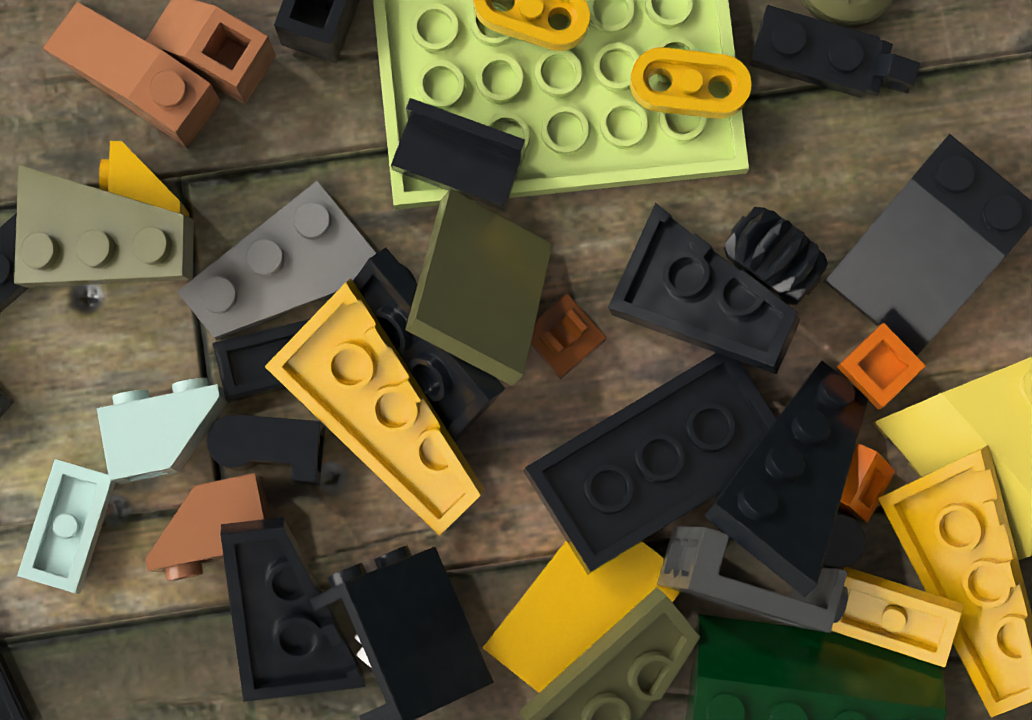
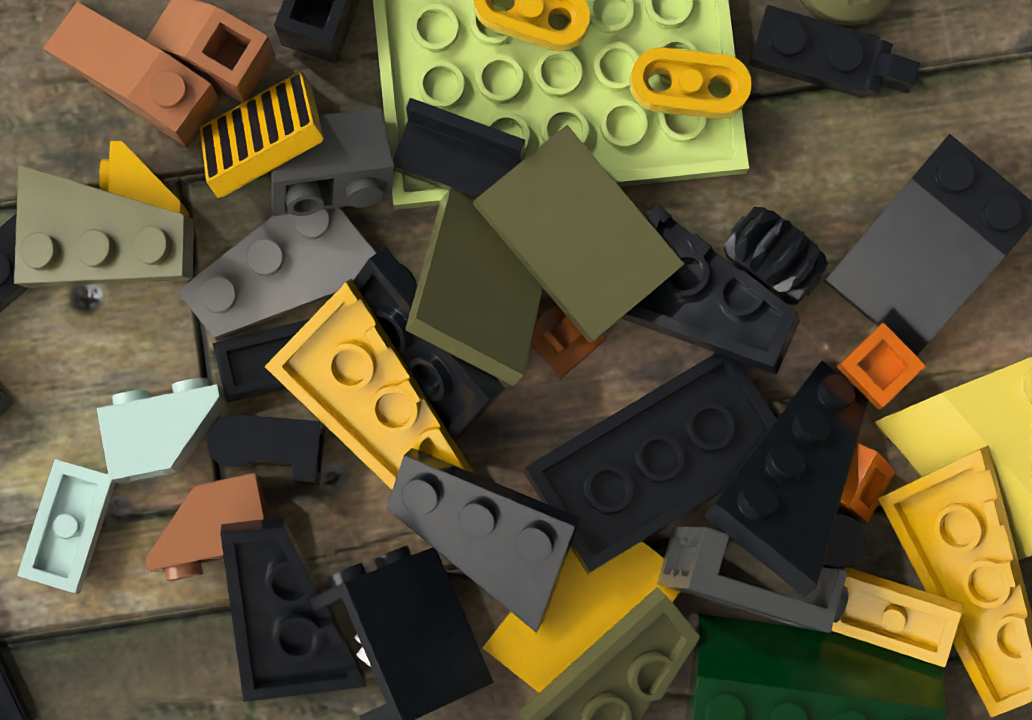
(260, 135): none -> yellow tile
(344, 170): none -> dark grey slope
(487, 531): none -> black wing
(578, 233): none -> olive tile

